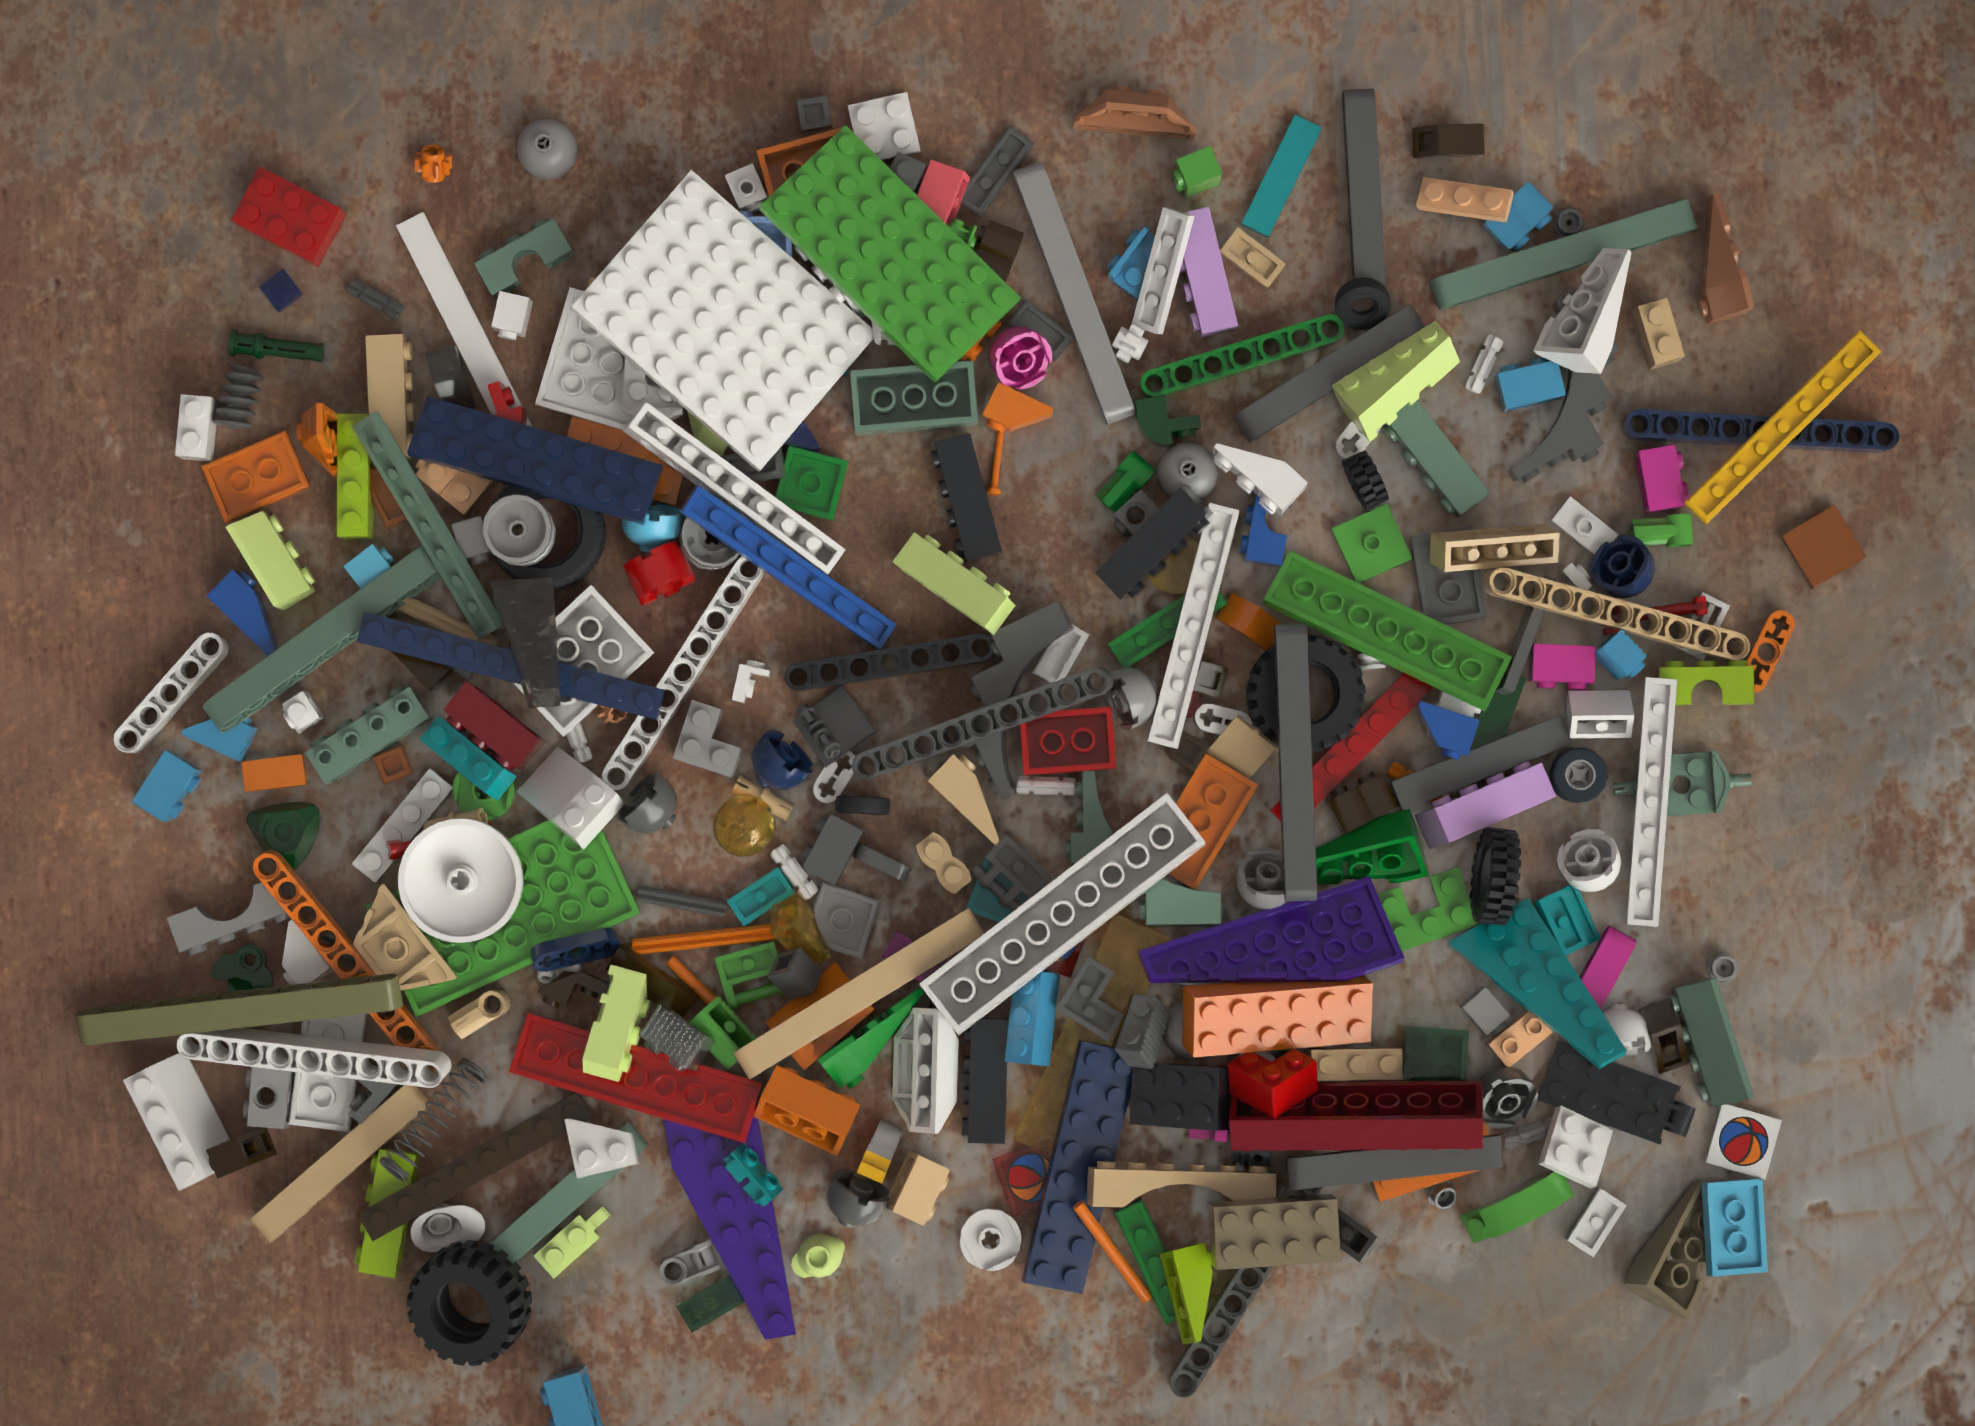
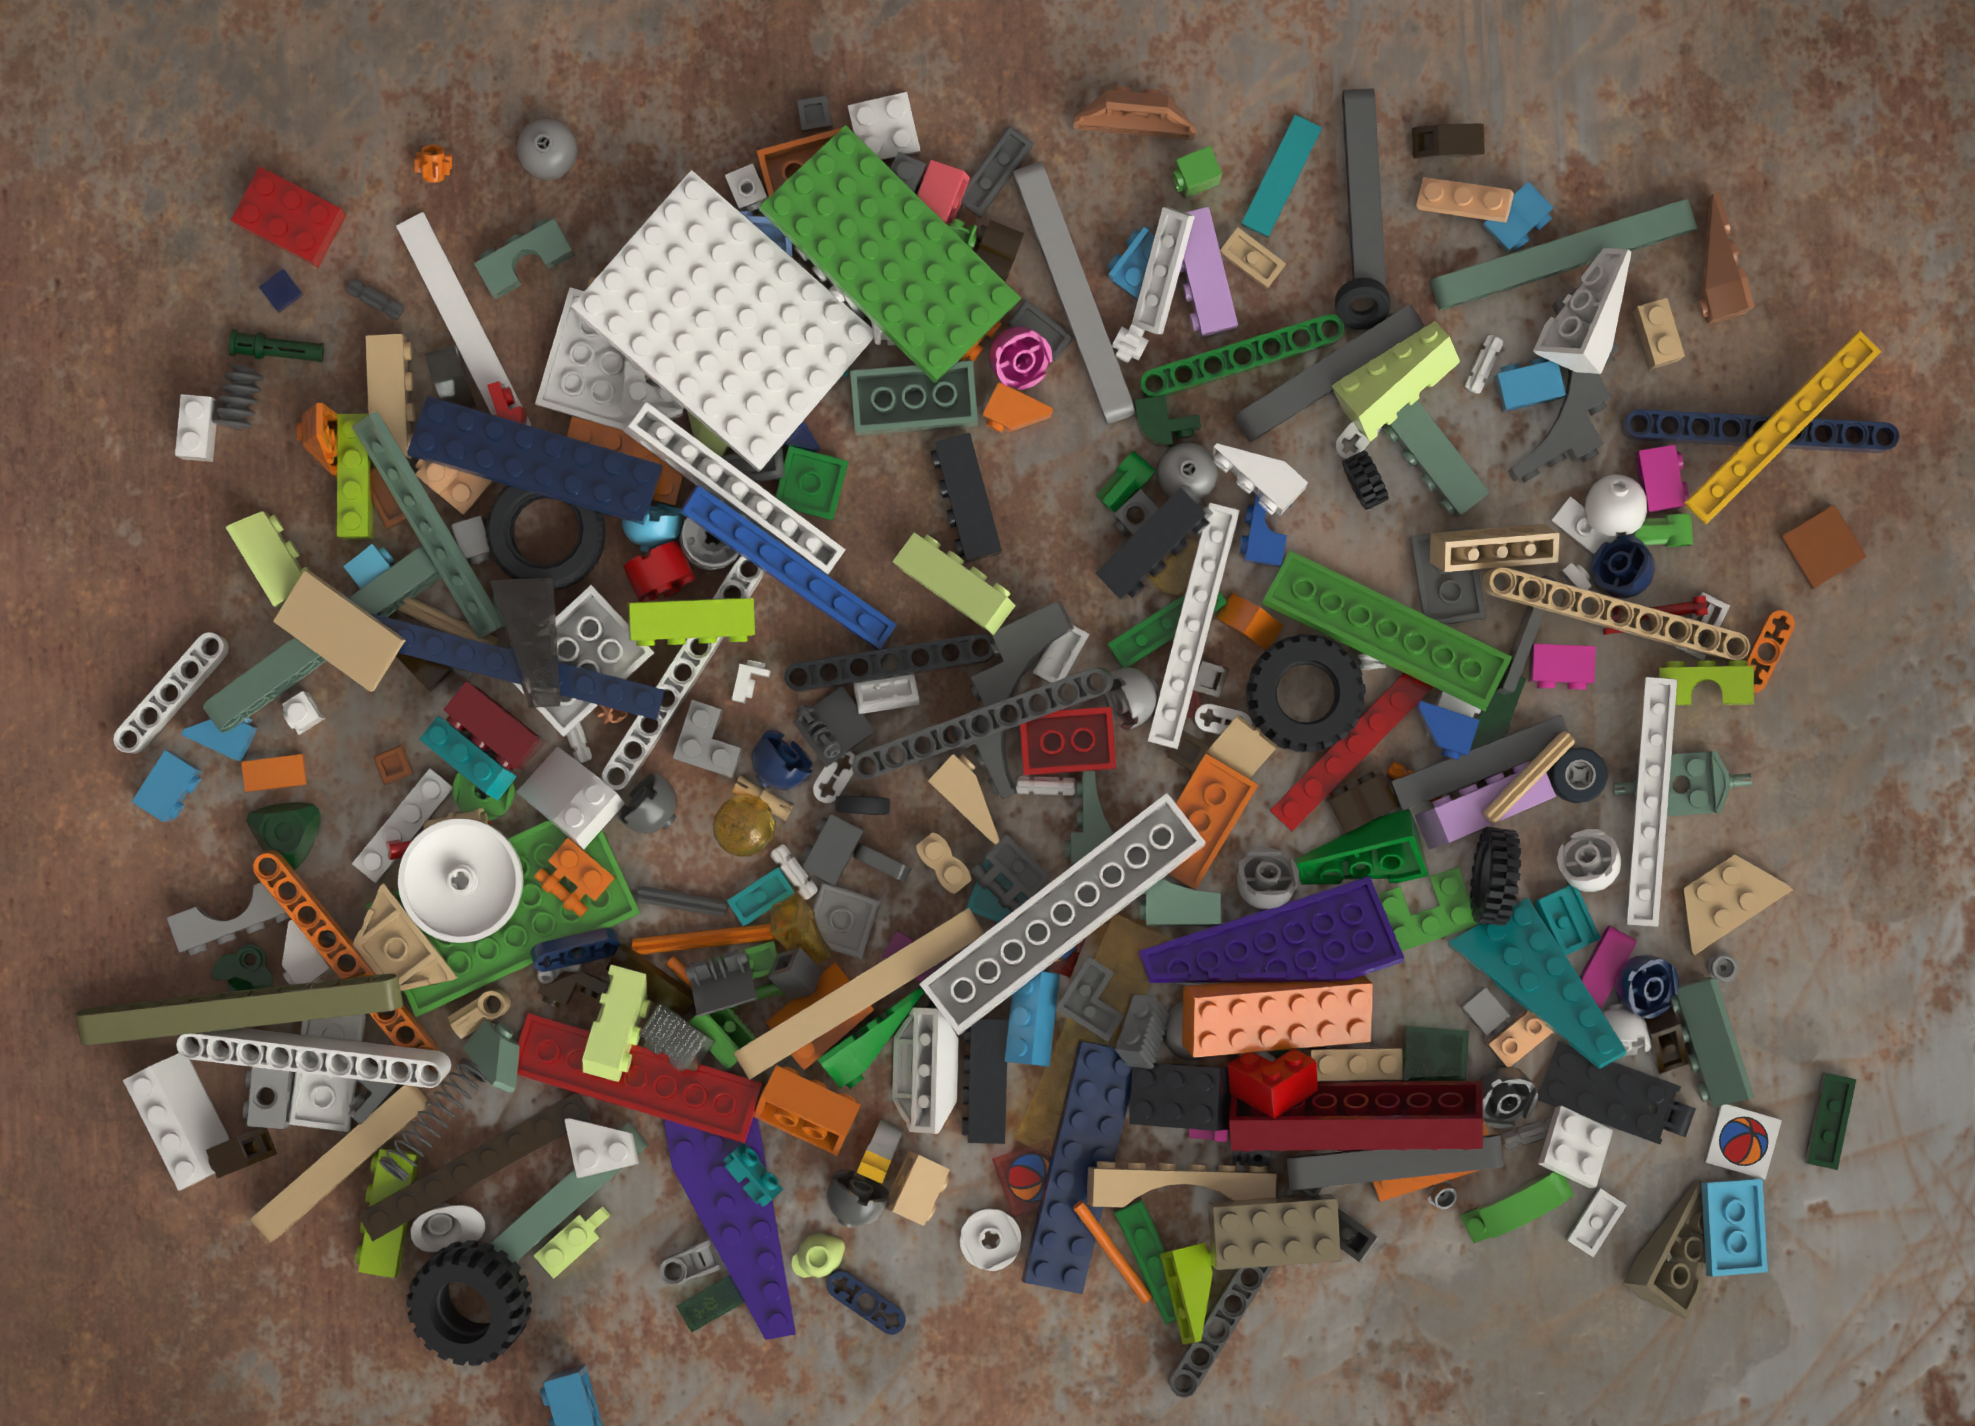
(245, 607): blue slope -> none
(255, 476): orange tile -> none
(339, 630): none -> tan tile
(368, 735): sand green brick -> none
(495, 1054): none -> sand green slope
(511, 315): white brick -> none
(516, 512): light grey wheel -> none
(580, 869): none -> orange plate
(691, 619): none -> lime brick
(722, 982): none -> dark grey hinge
(867, 1315): none -> dark blue beam
(886, 693): none -> white plate
(993, 489): orange piece -> none
(1295, 762): dark grey beam -> none
(1371, 543): bright green plate -> none
(1528, 777): none -> tan axle
(1572, 215): dark grey plate -> none
(1600, 714): white brick -> none
(1616, 505): none -> white cylinder
(1620, 655): dark azure brick -> none
(1646, 985): none -> dark blue cylinder
(1727, 899): none -> tan wing
(1830, 1121): none -> dark green plate

